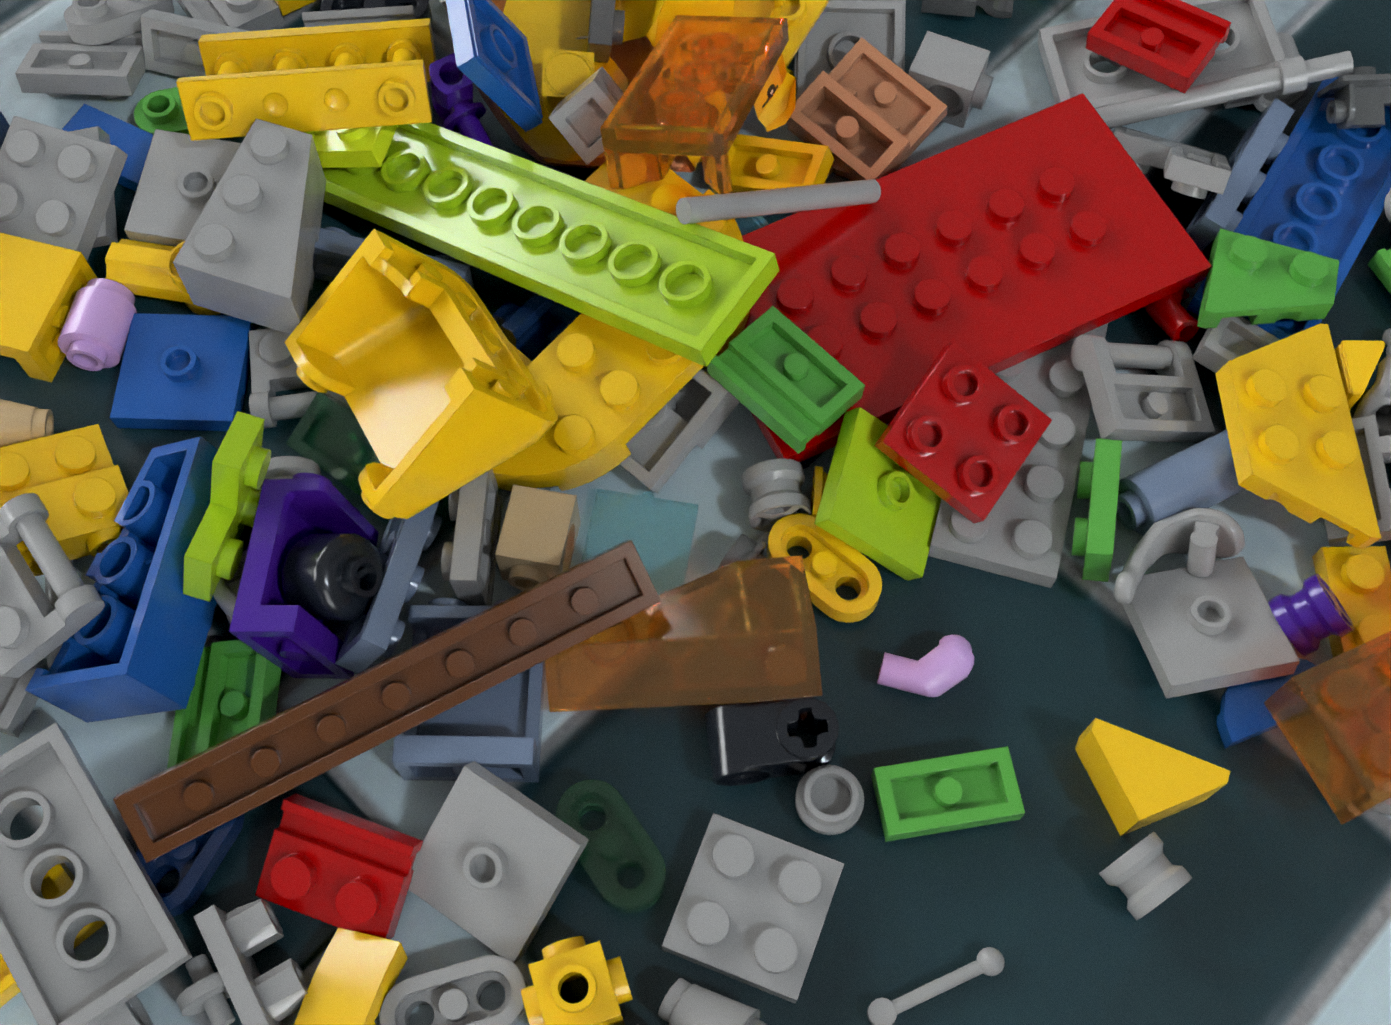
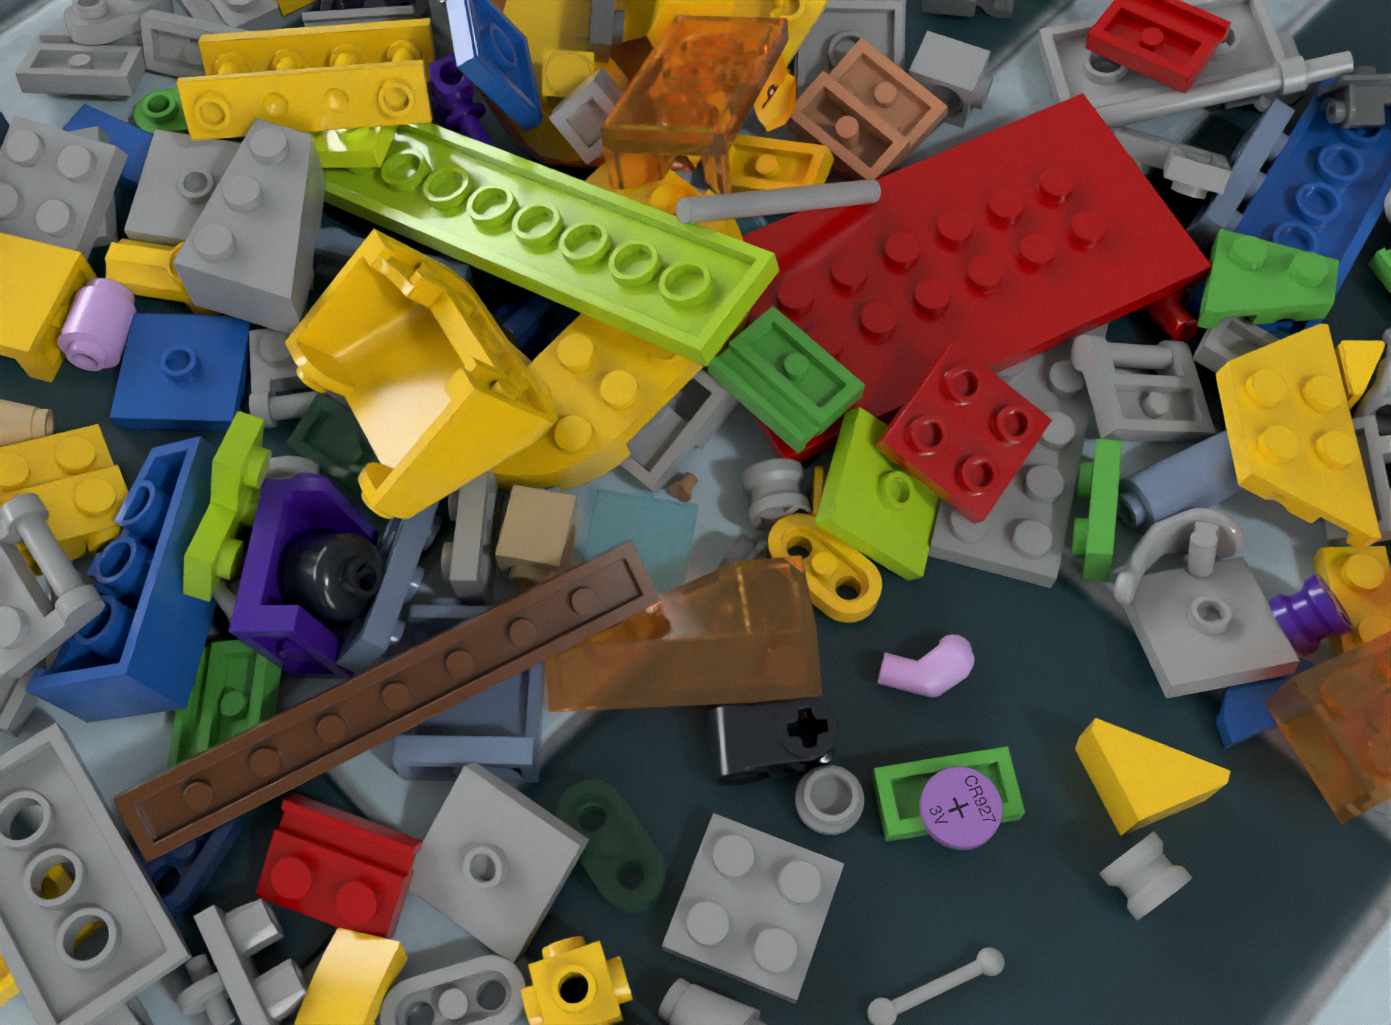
(682, 489): none -> medium nougat piece
(960, 808): none -> medium lavender piece

